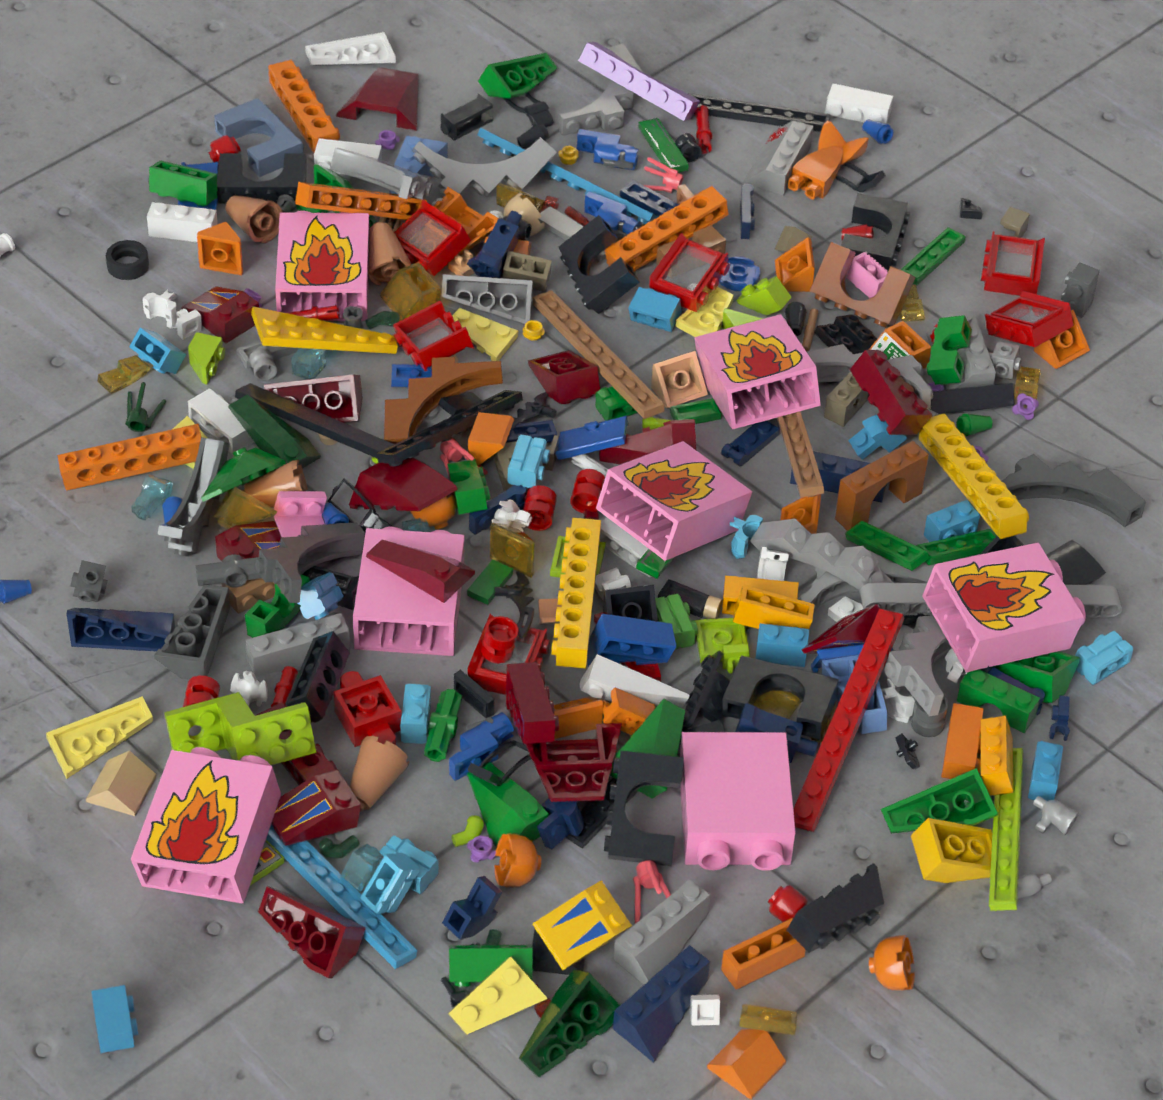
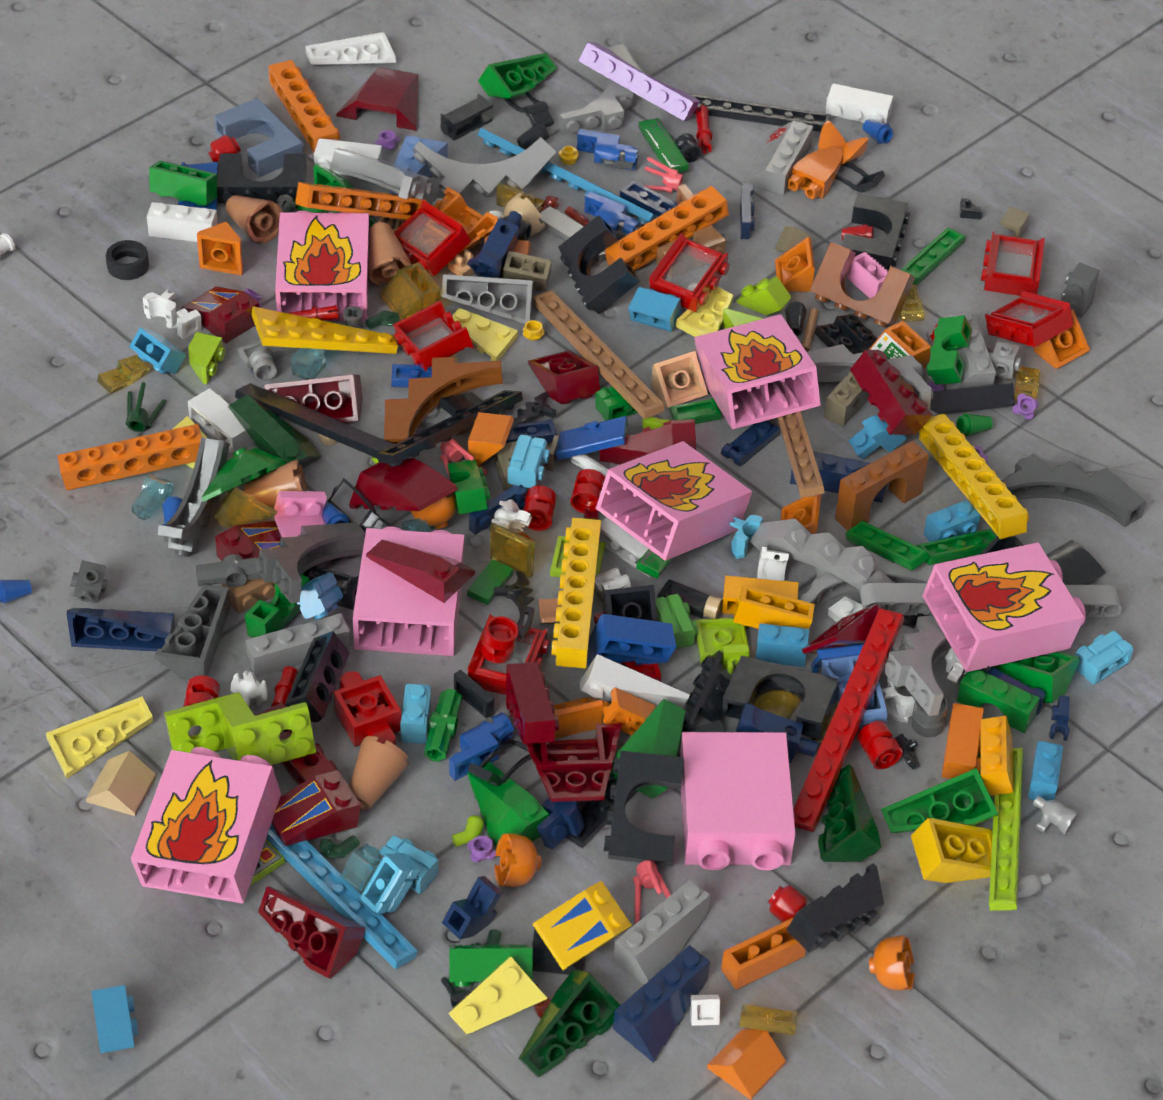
(740, 274): blue tile -> none
(849, 824): none -> dark green wedge
(878, 744): none -> red wheel

